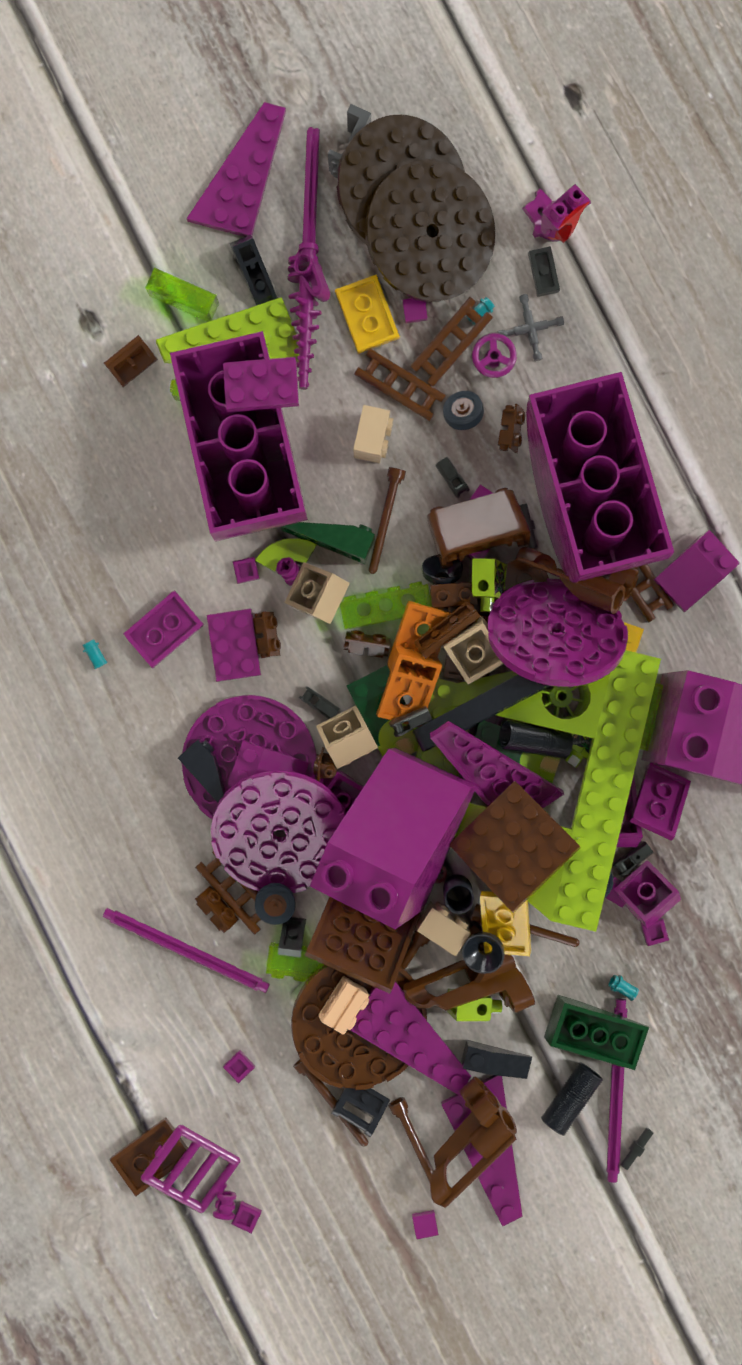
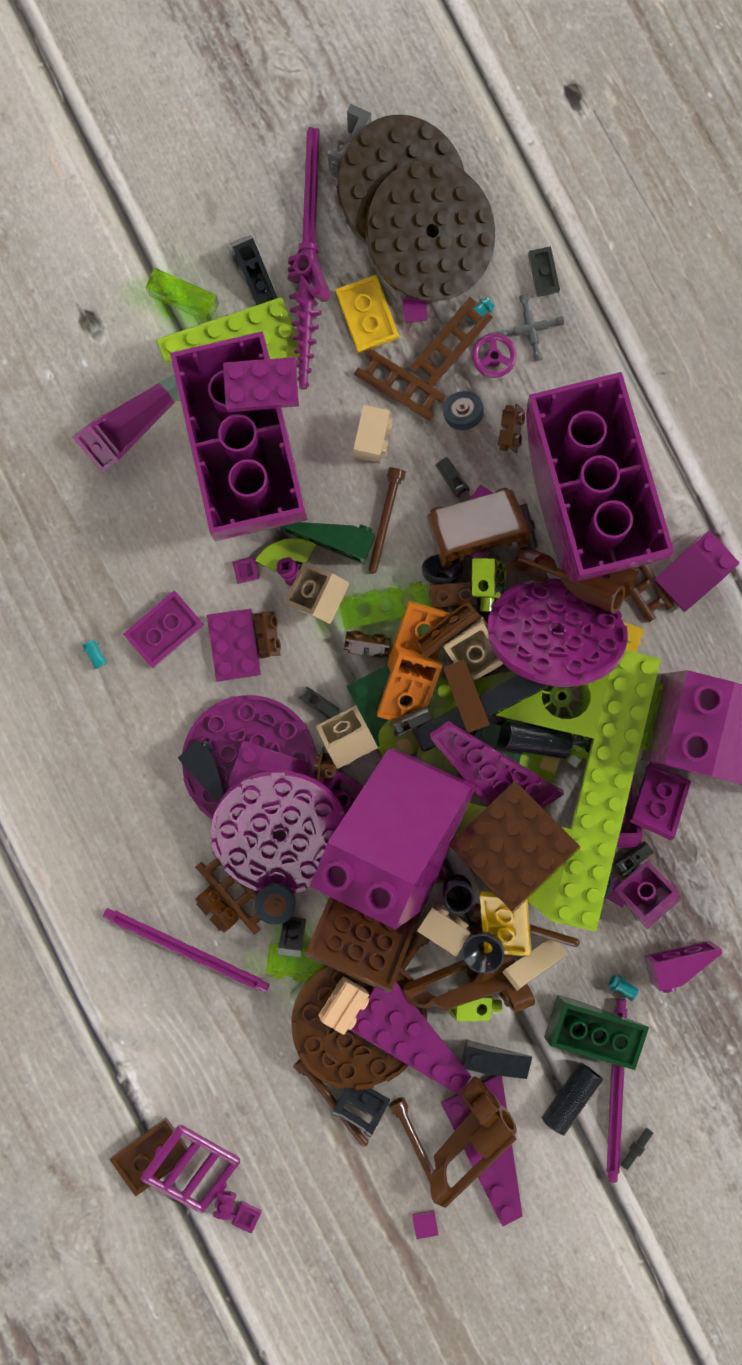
(116, 431): none -> magenta plate
(130, 361): reddish brown hinge -> none
(237, 189): magenta wing -> none
(239, 1066): magenta tile -> none
(466, 696): none -> reddish brown tile
(532, 966): none -> tan tile
(558, 216): magenta hips -> none
(656, 933): magenta tile -> none
(679, 965): none -> magenta slope

